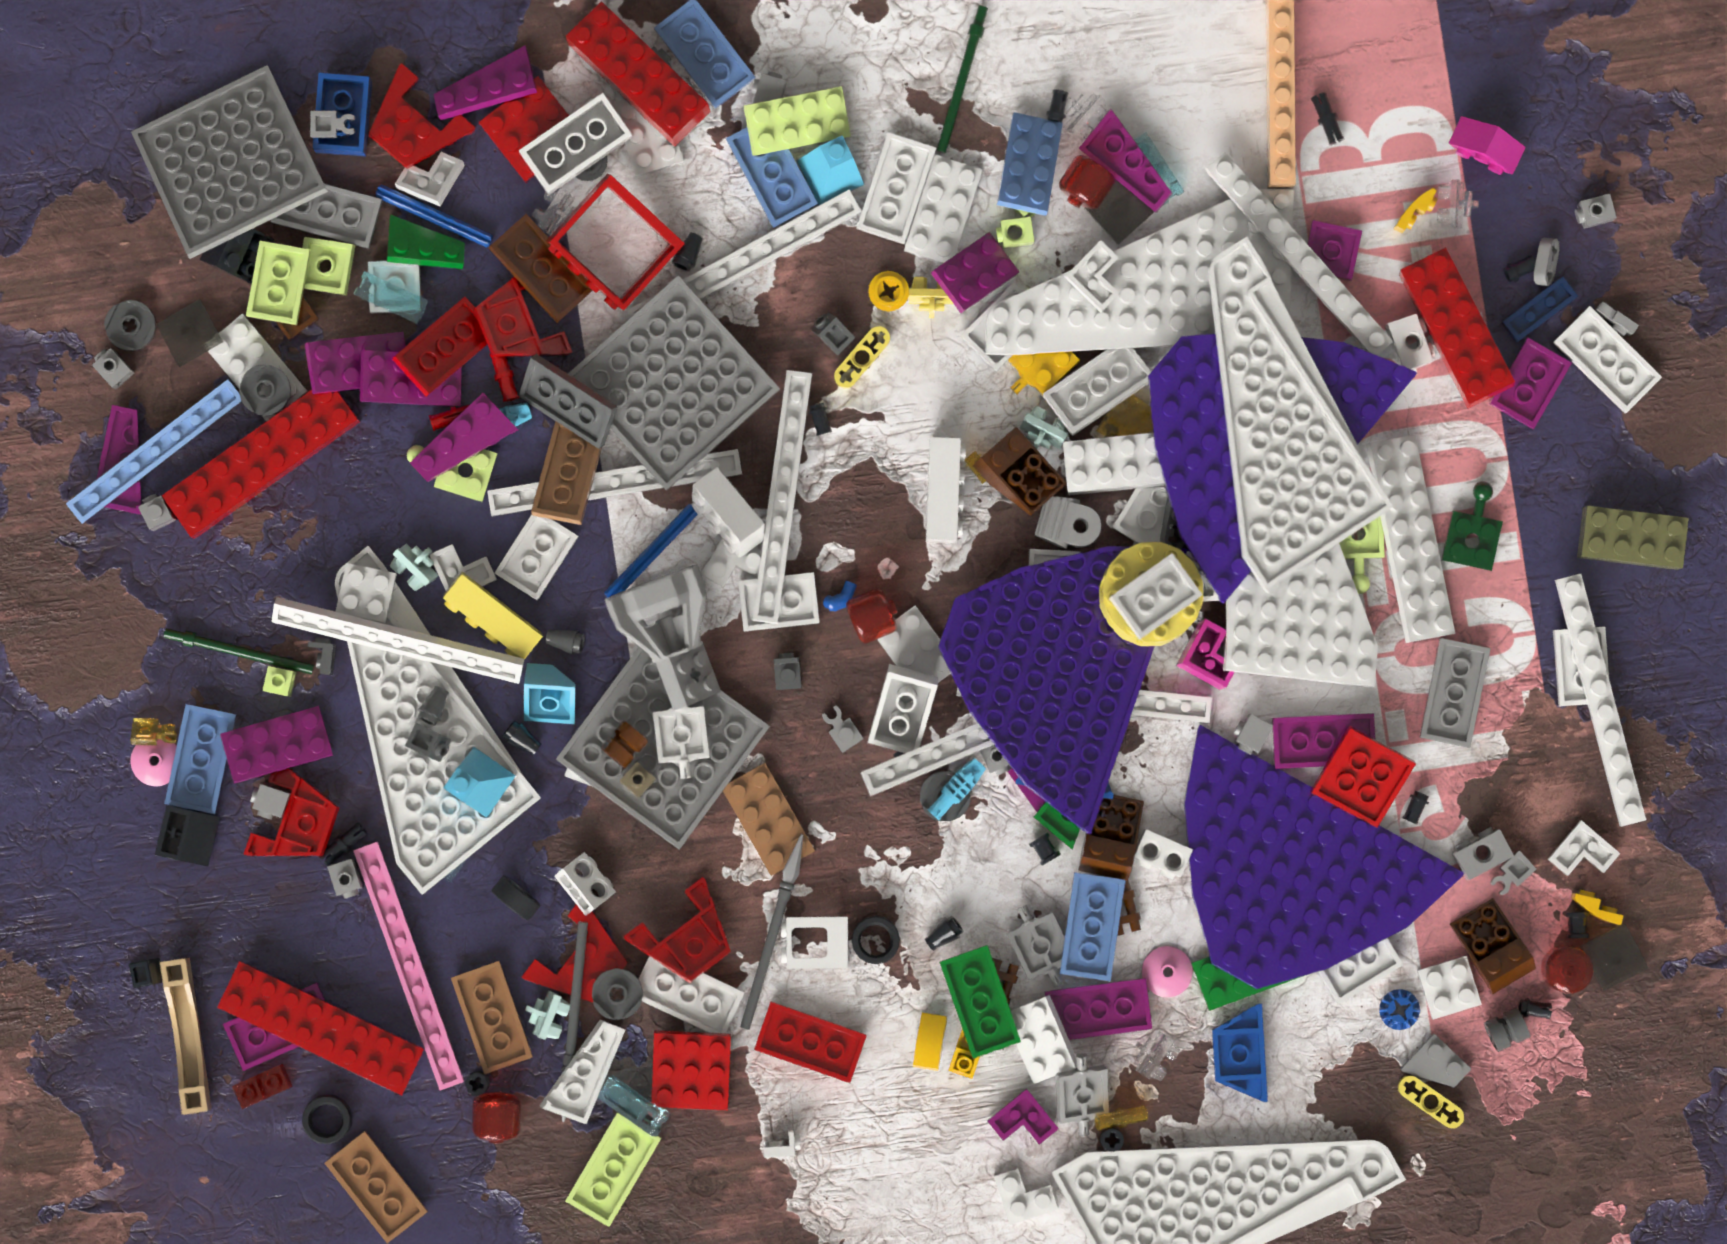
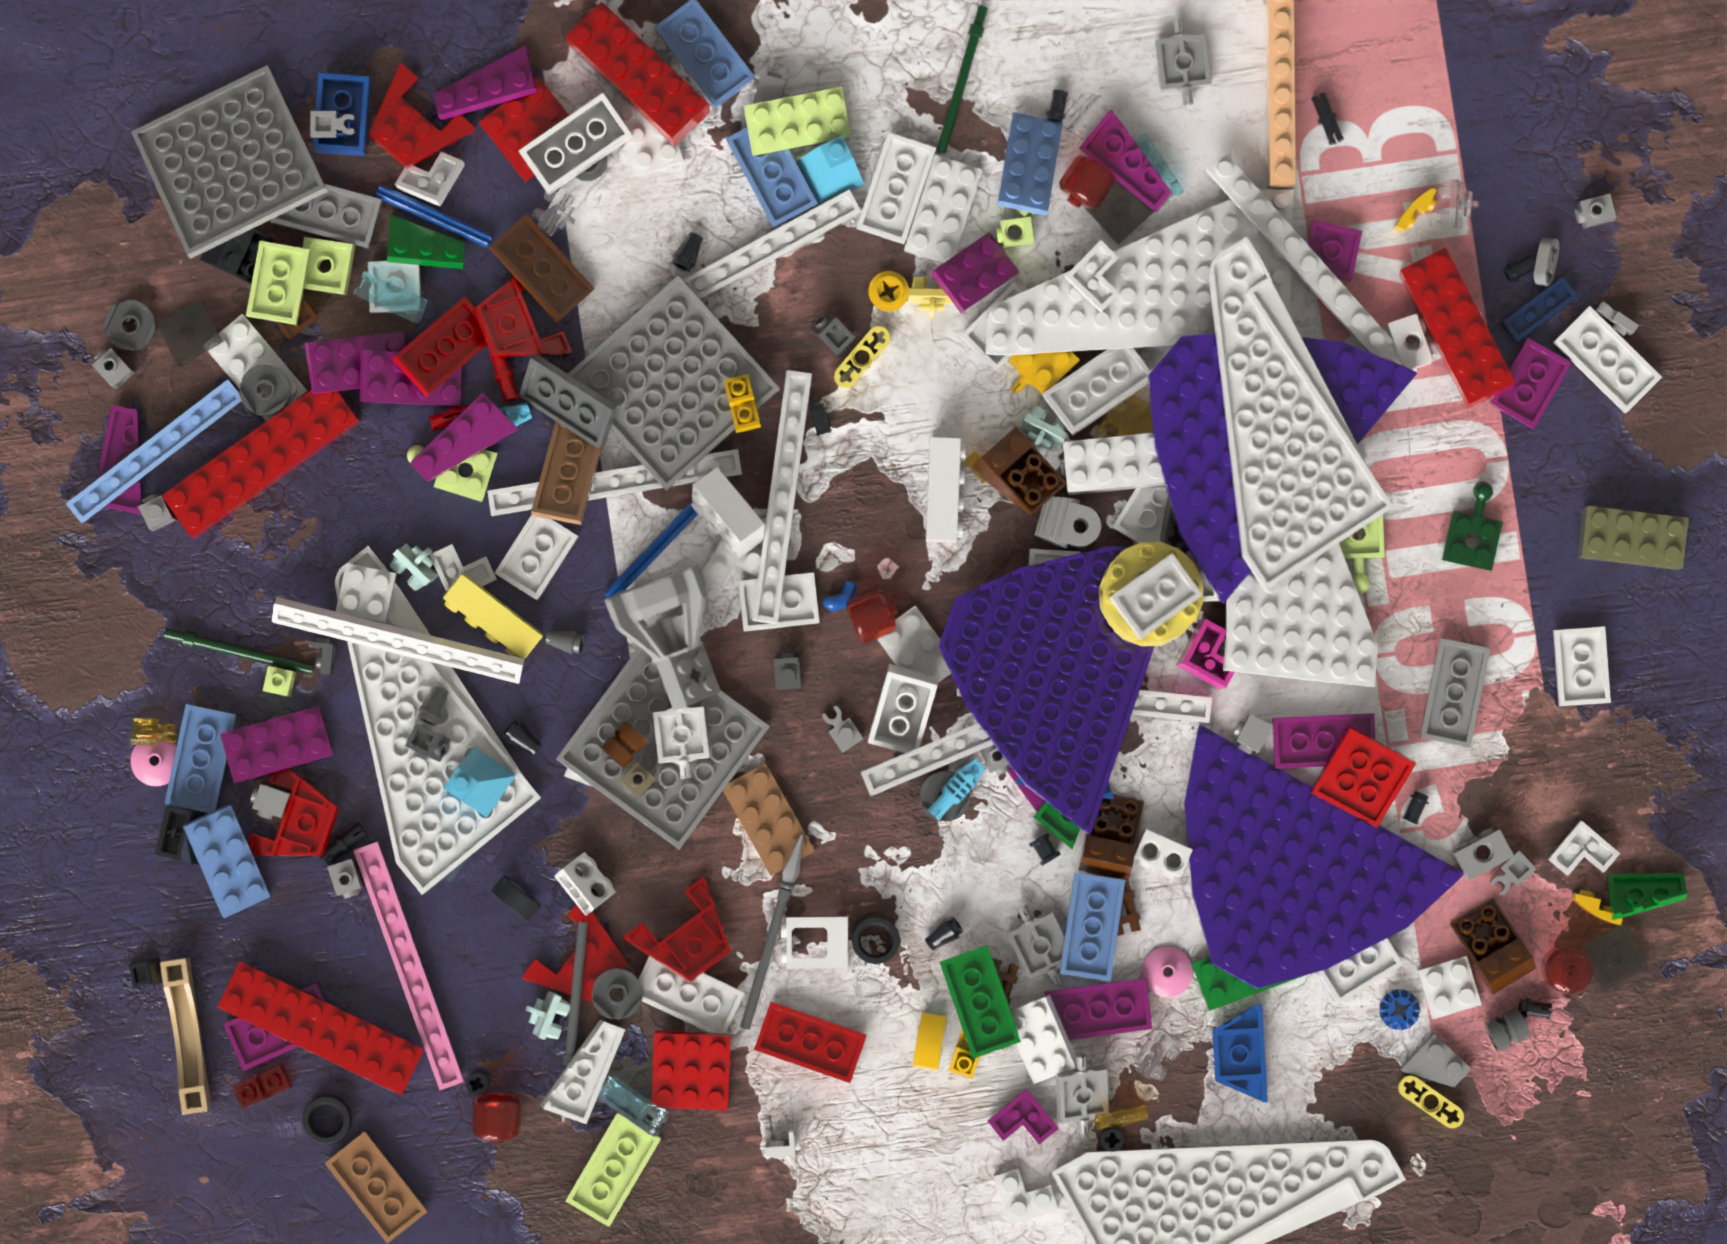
(226, 861): none -> medium blue plate
(492, 1017): medium nougat plate -> none
(548, 695): medium azure slope -> none
(645, 214): red window -> none
(742, 403): none -> yellow slope
(1183, 62): none -> light grey plate
(1411, 540): white plate -> none
(1487, 145): dark pink brick -> none
(1577, 924): black bush -> none
(1600, 700): white plate -> none
(1643, 892): none -> green wing

